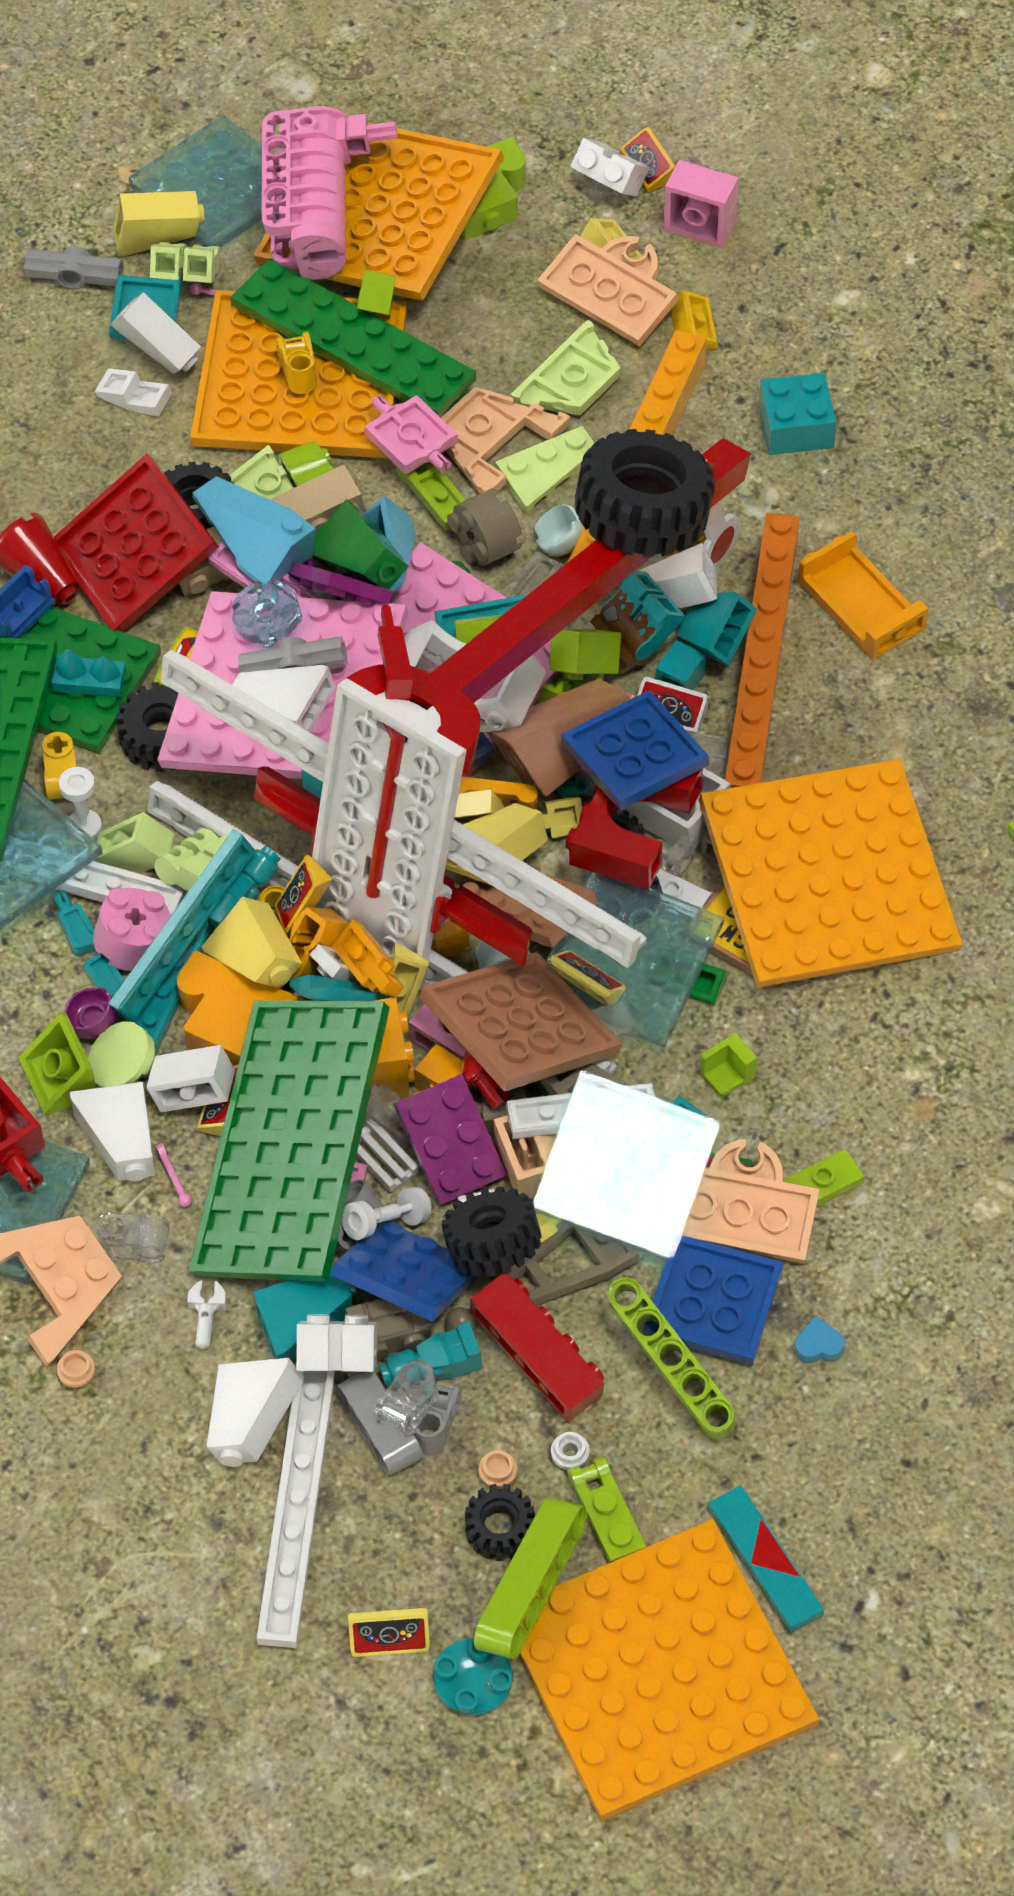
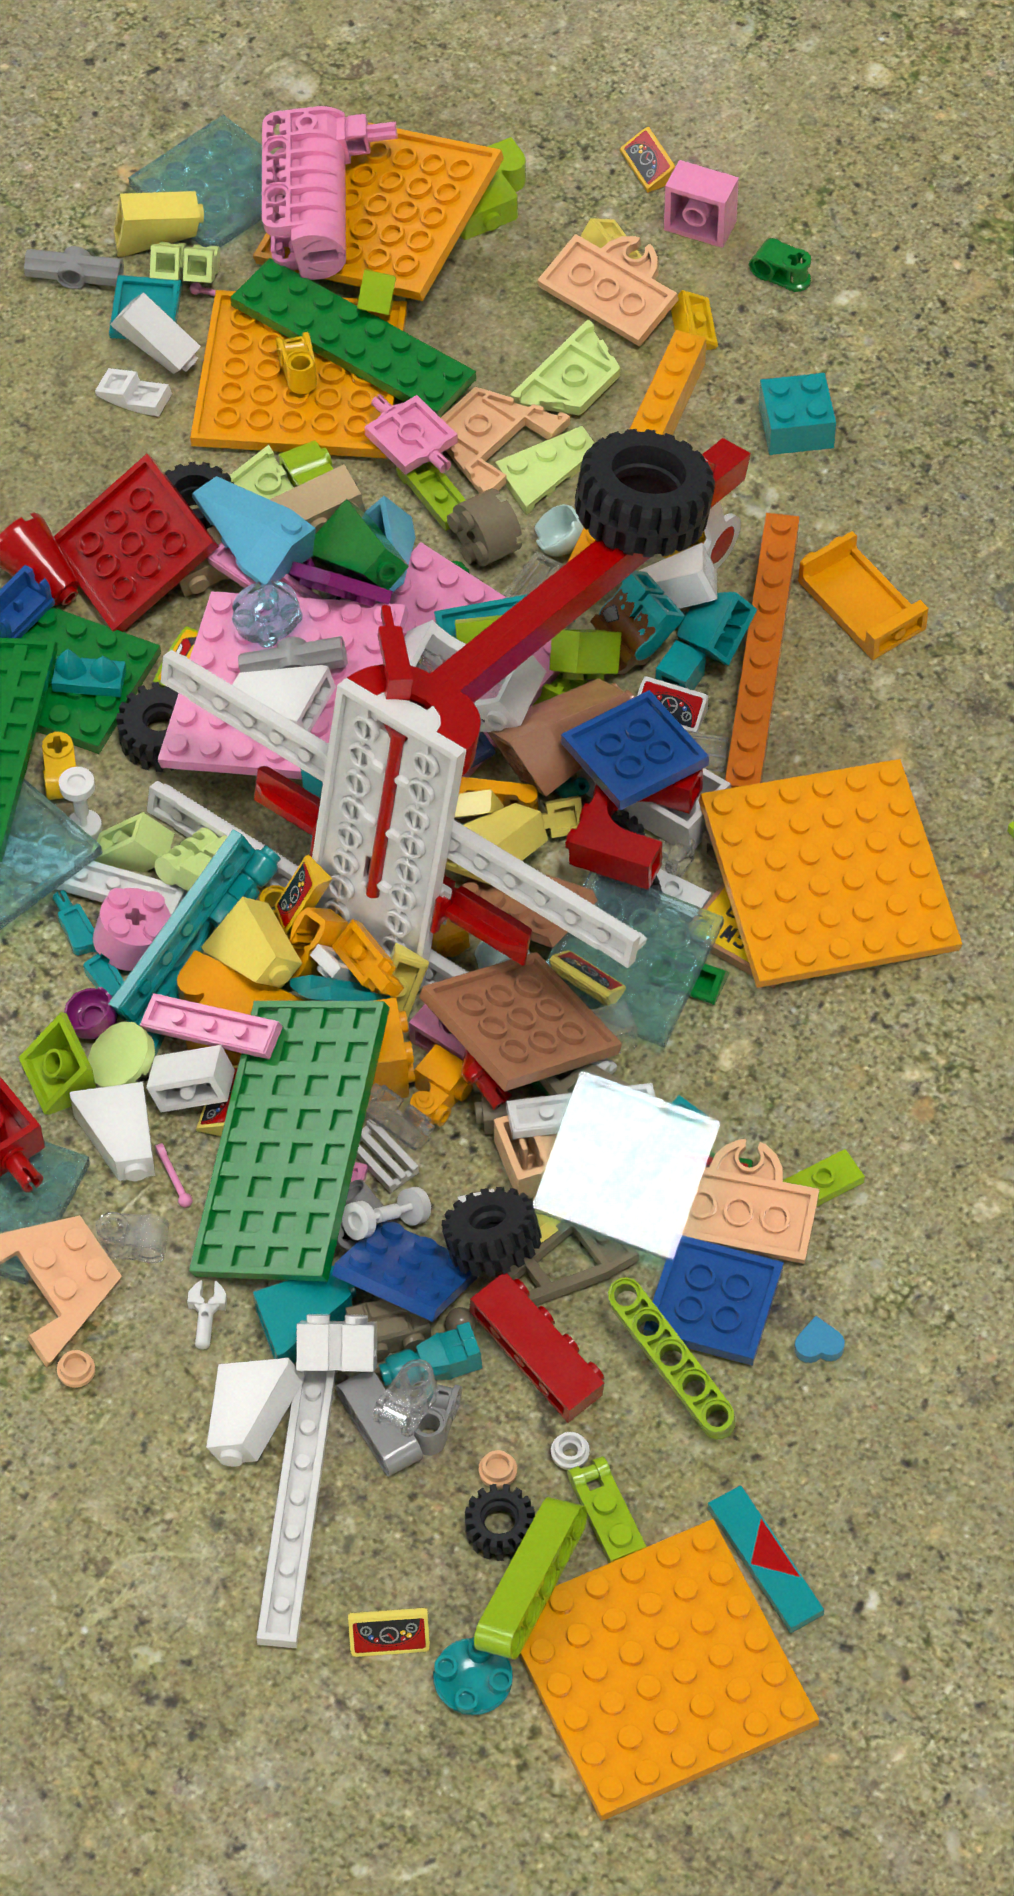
(211, 1026): none -> bright pink tile
(450, 1139): magenta plate -> none
(608, 170): white piece -> none
(728, 1065): lime panel -> none
(780, 262): none -> green piece

